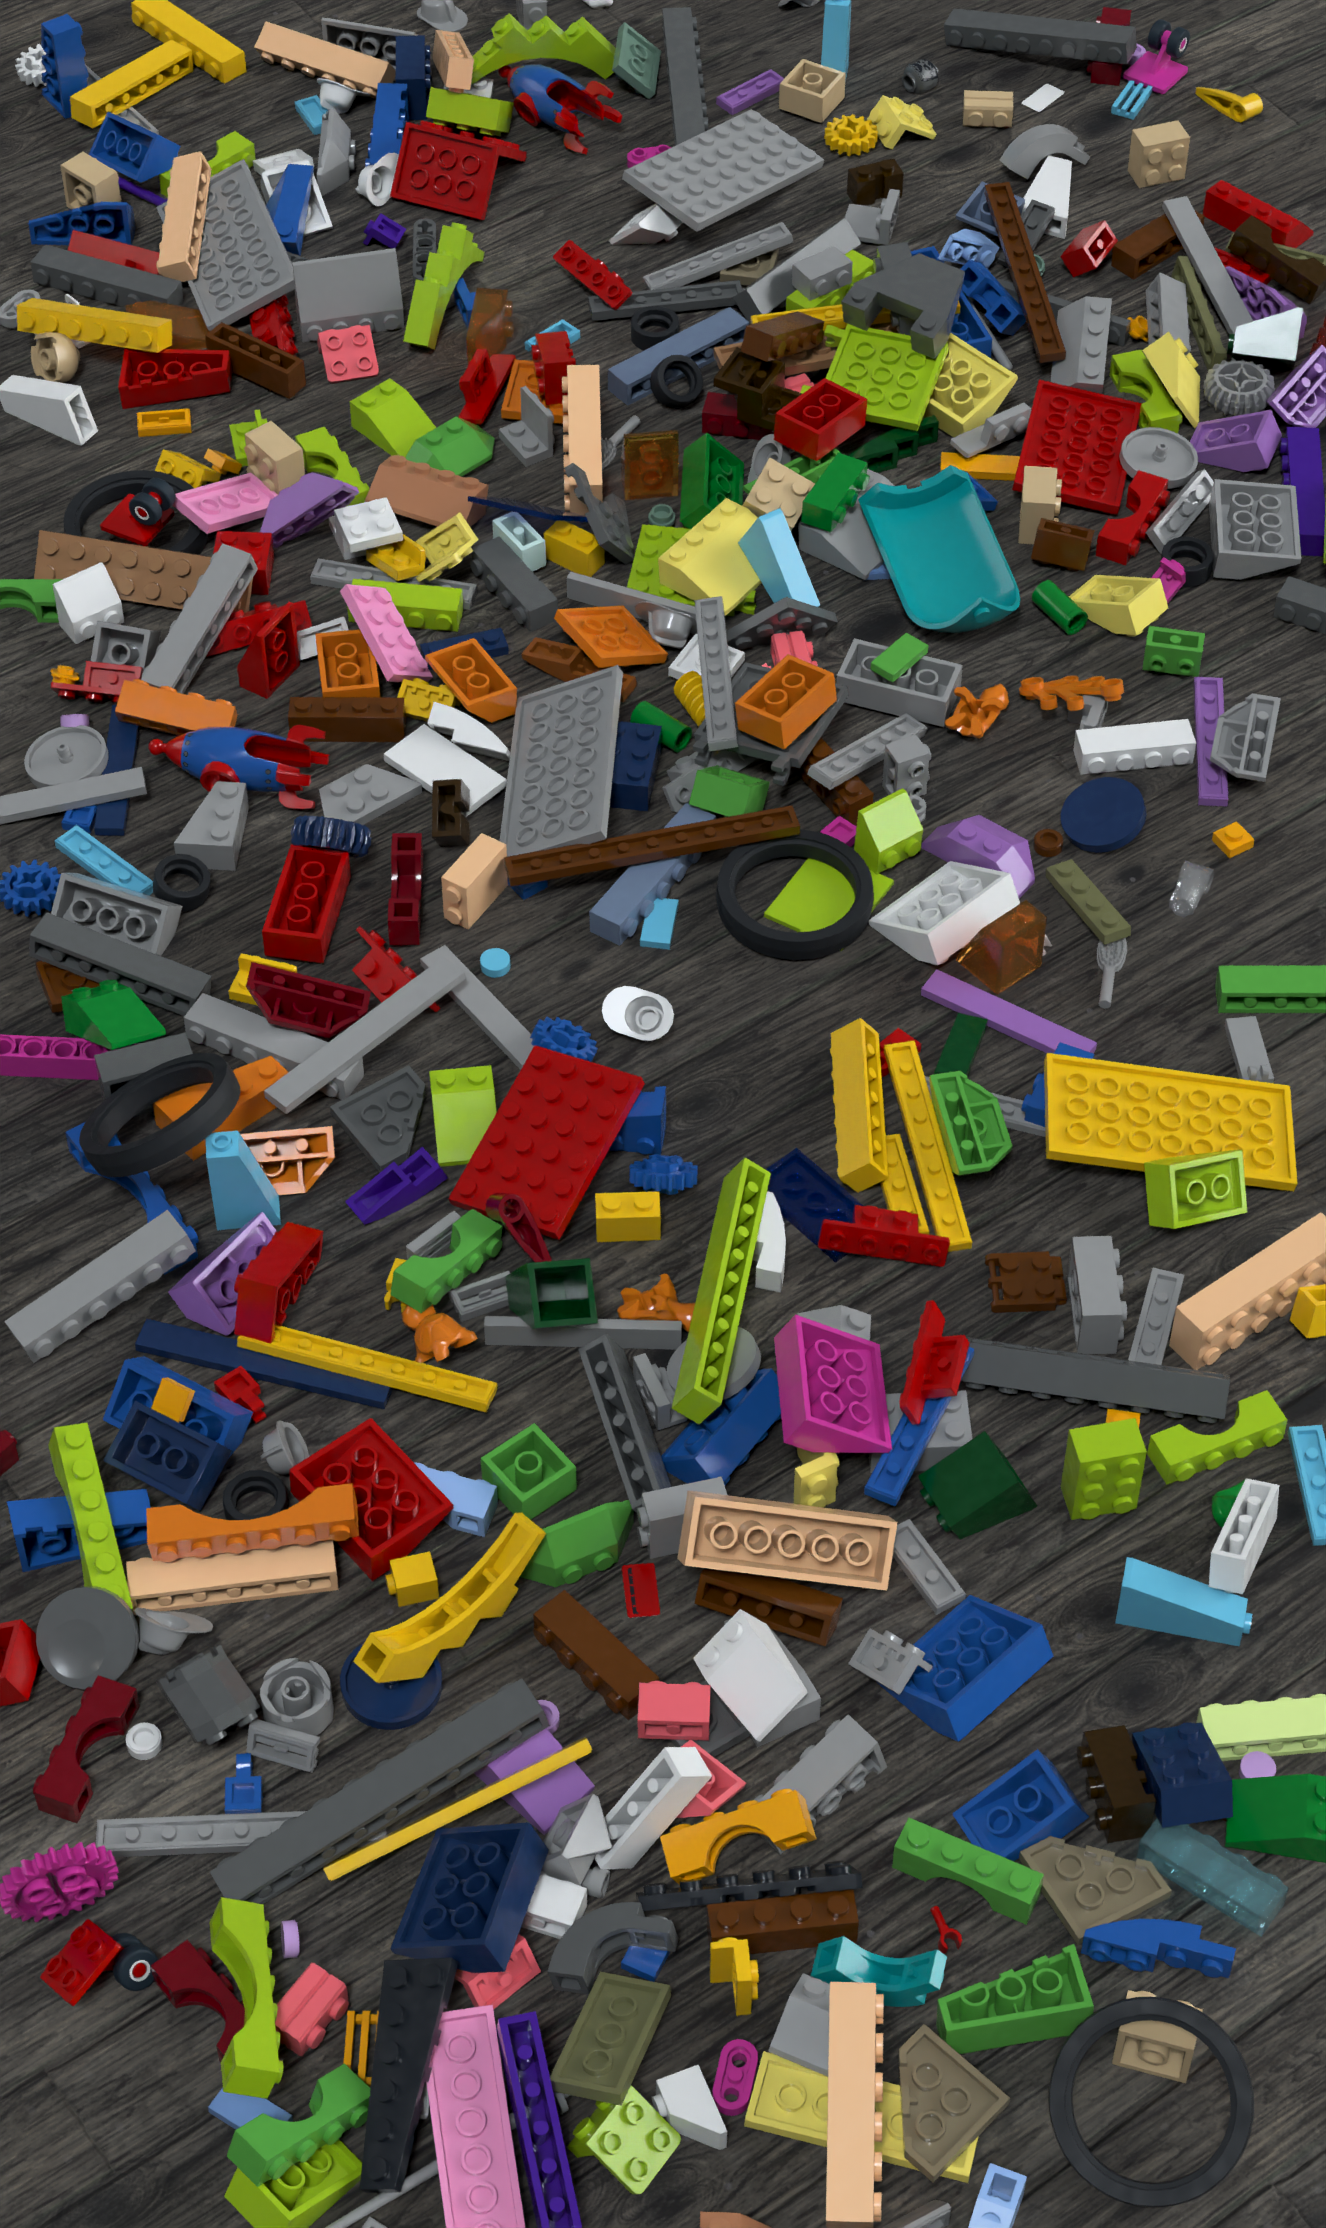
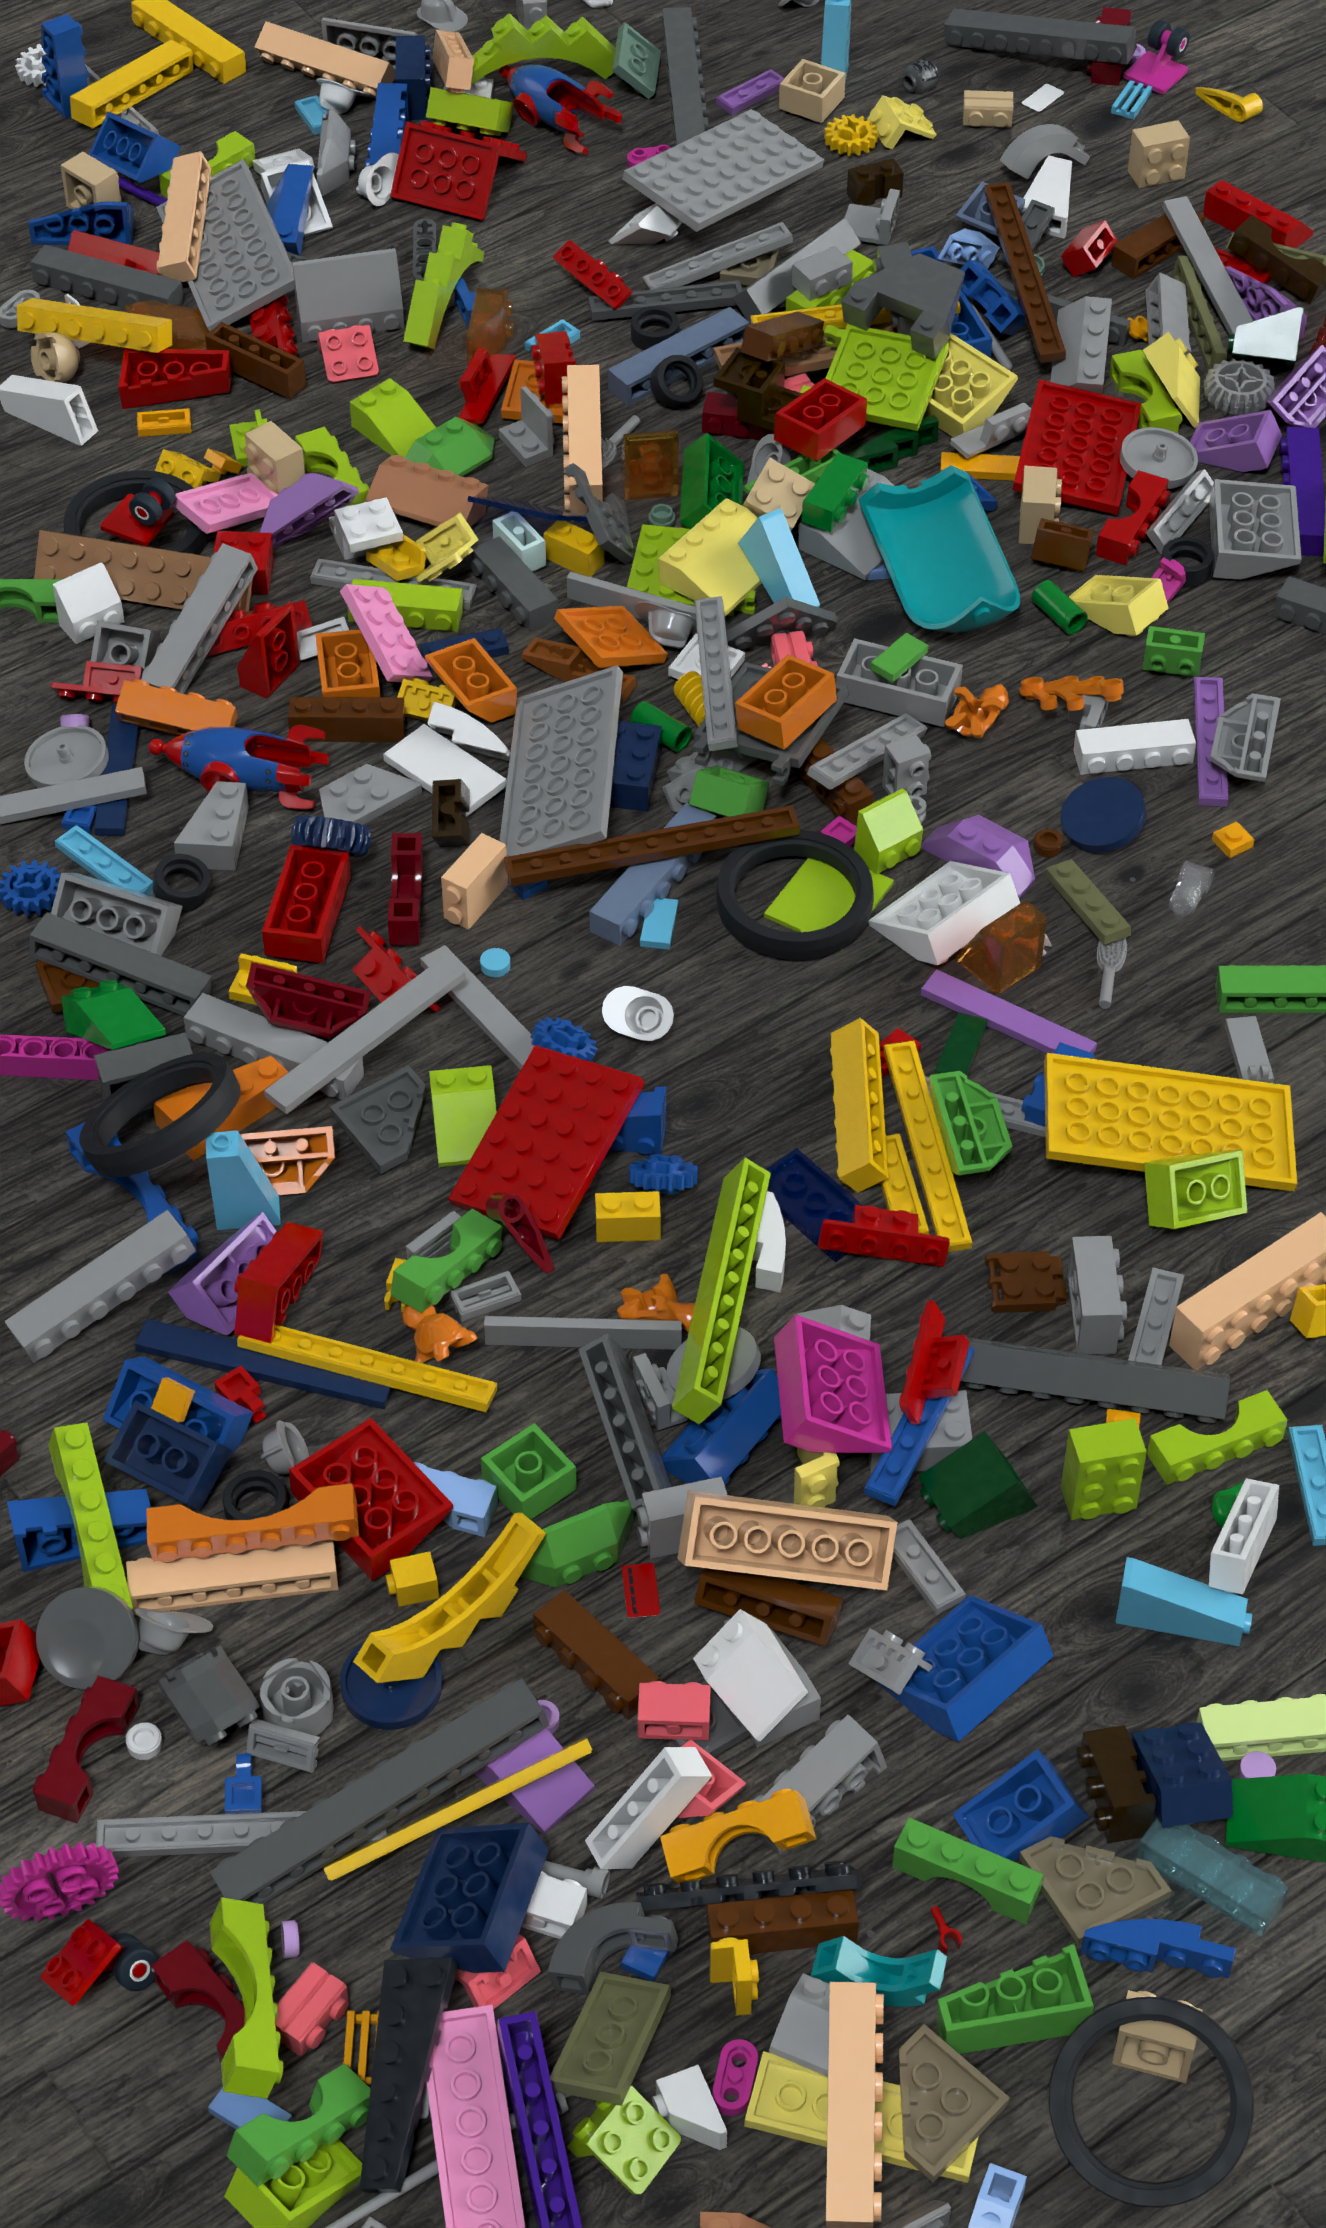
(64, 674): light orange plate -> none
(385, 231): dark purple bracket -> none
(396, 1187): dark purple slope -> none
(553, 1293): dark green slope -> none
(576, 1839): light grey slope -> none

